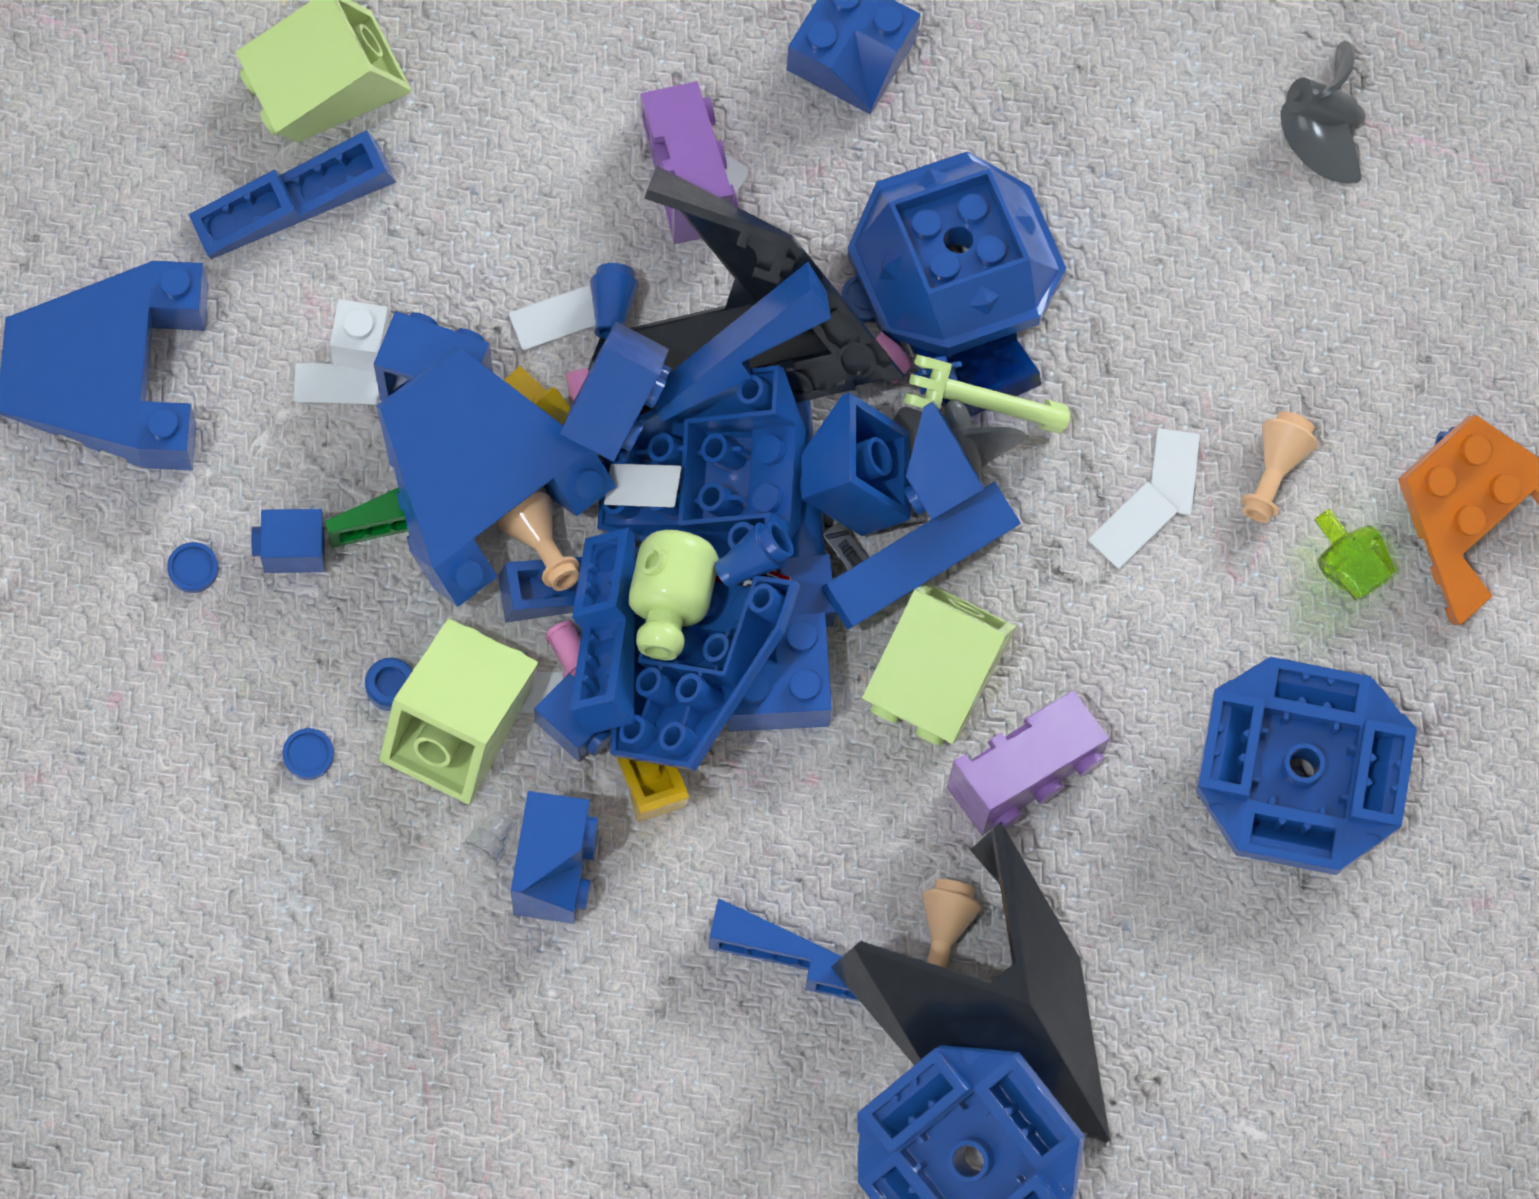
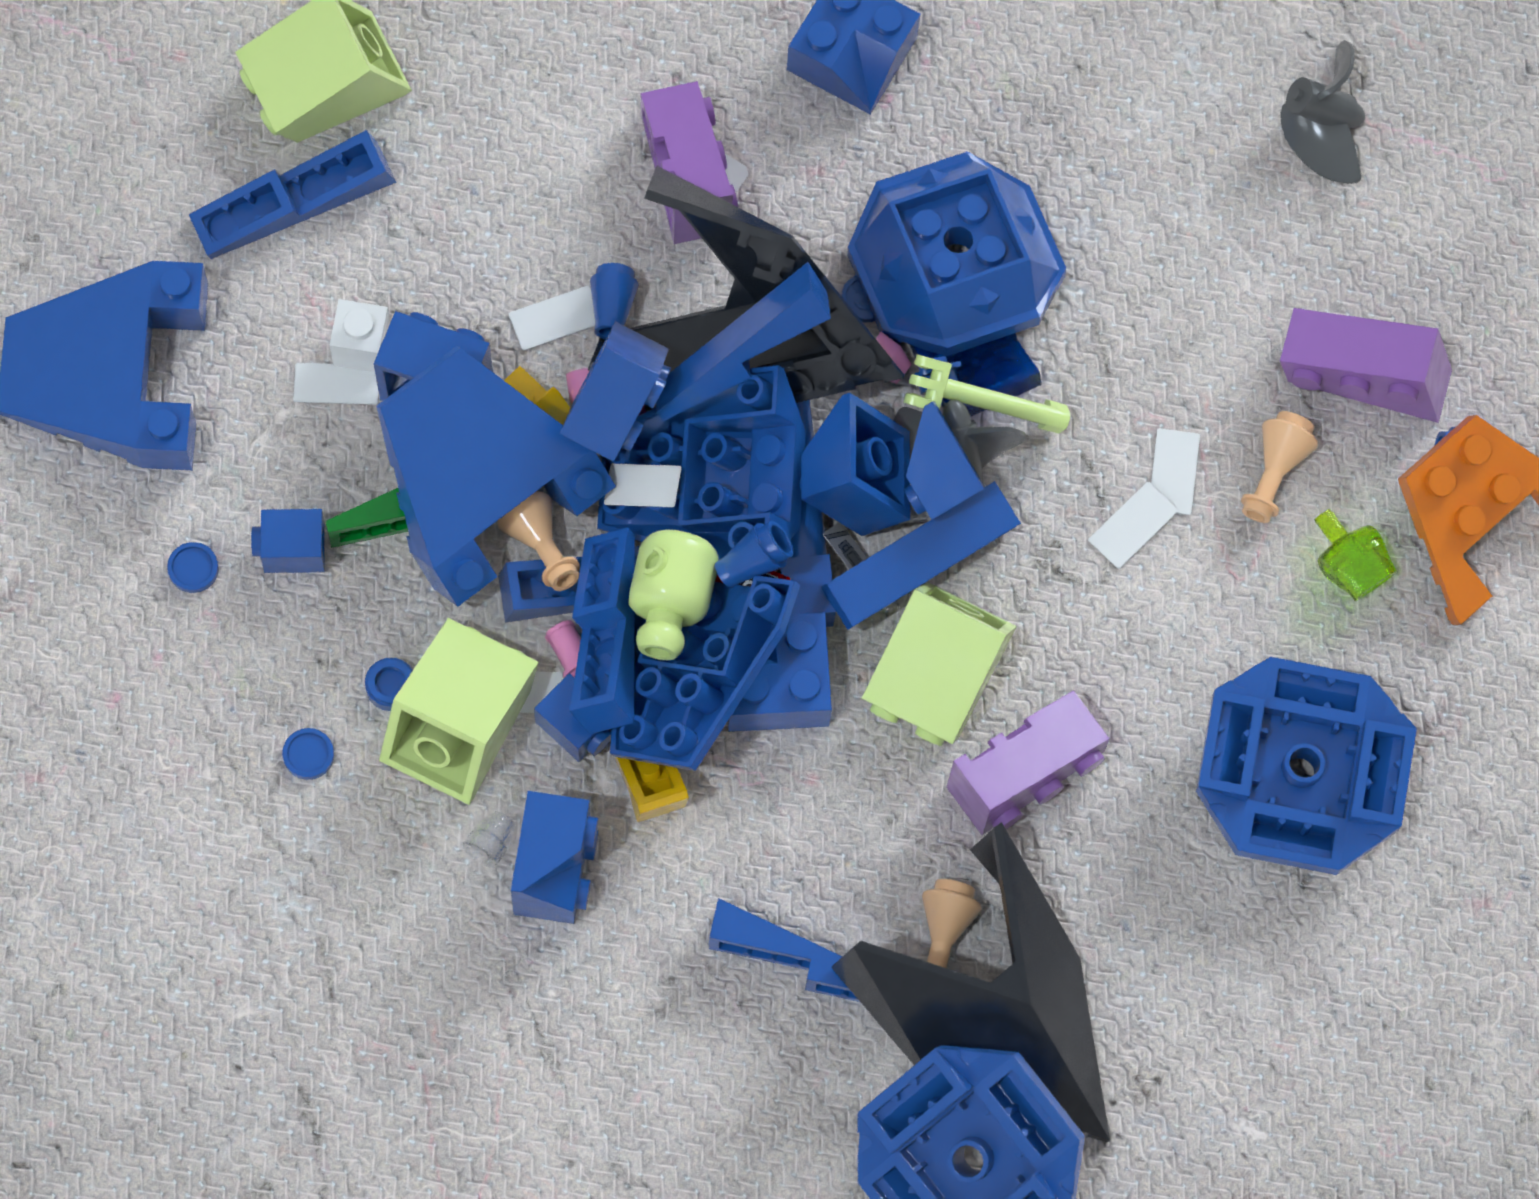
(1368, 361): none -> medium lavender wedge

